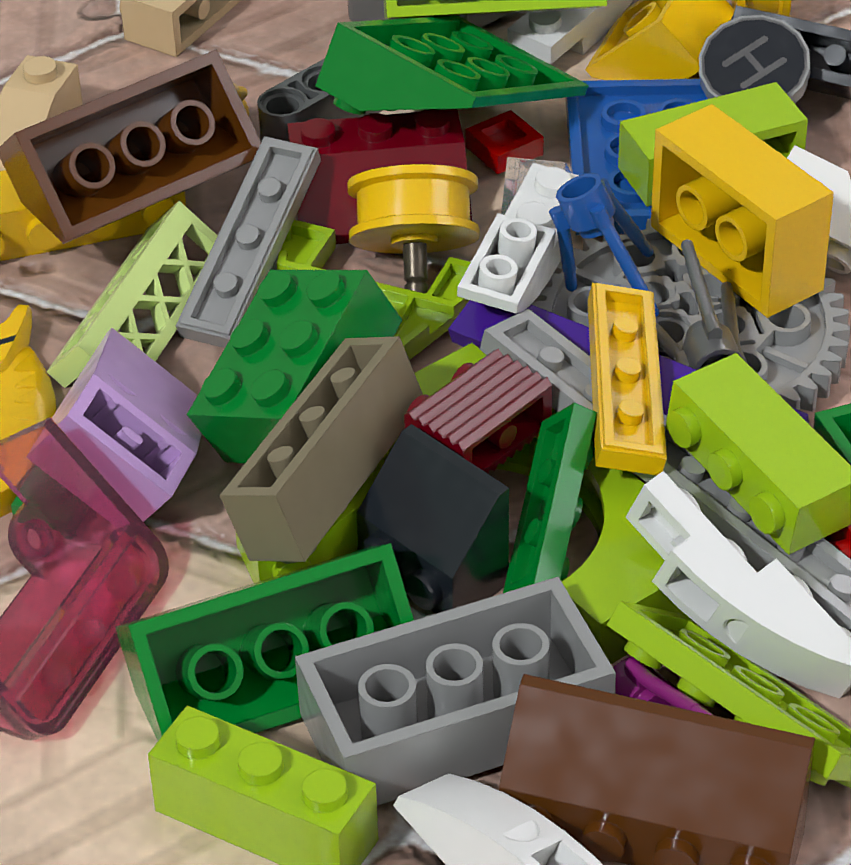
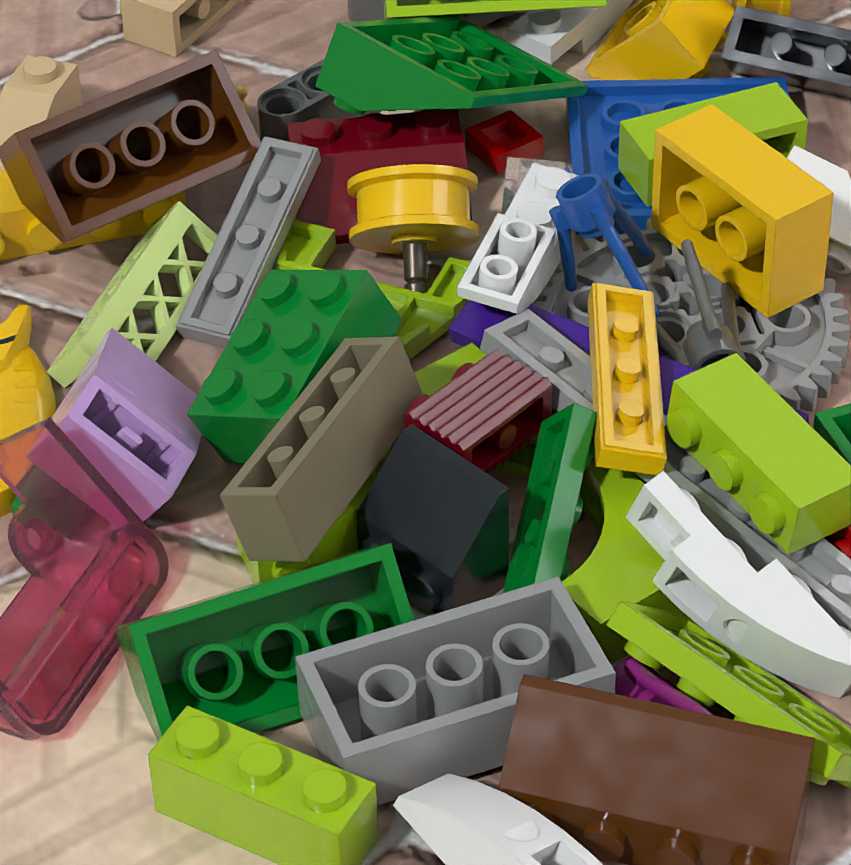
(754, 54): black tile -> none

